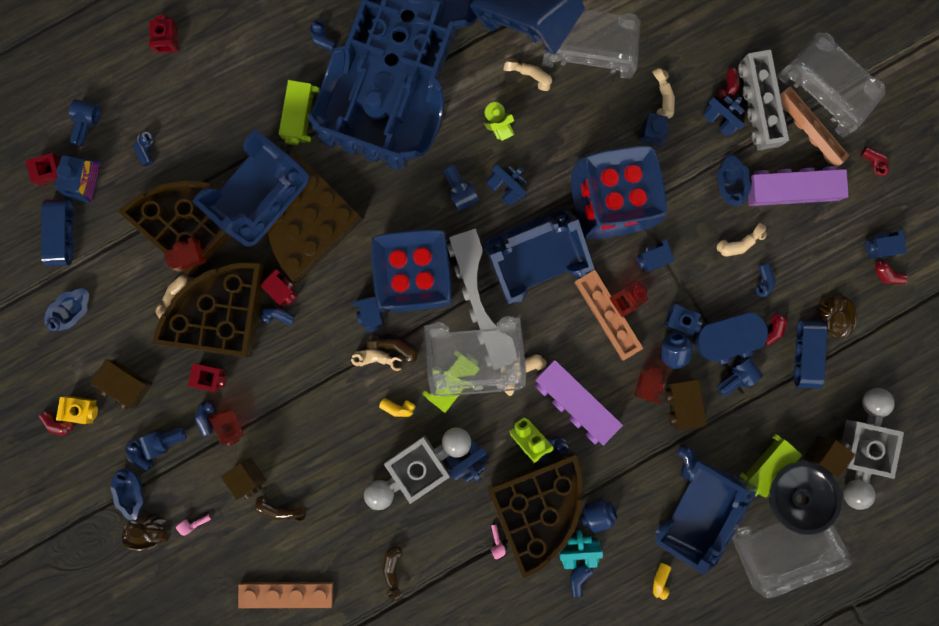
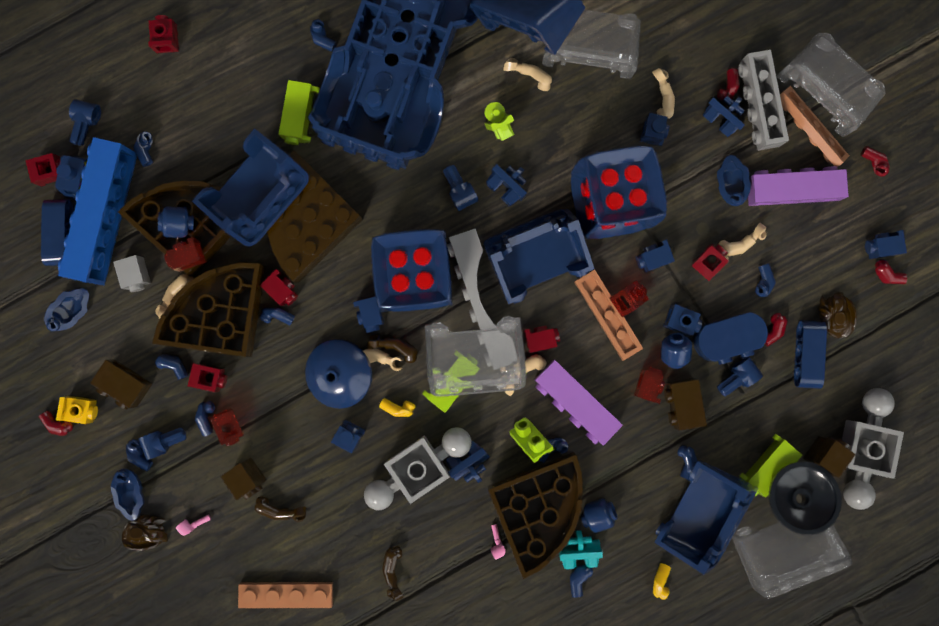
(96, 213): none -> blue brick
(132, 273): none -> light grey brick
(172, 362): none -> dark blue arm
(175, 222): none -> dark blue head
(348, 436): none -> dark blue brick
(350, 369): none -> dark blue dish
(541, 338): none -> dark red brick
(707, 268): none -> dark red brick

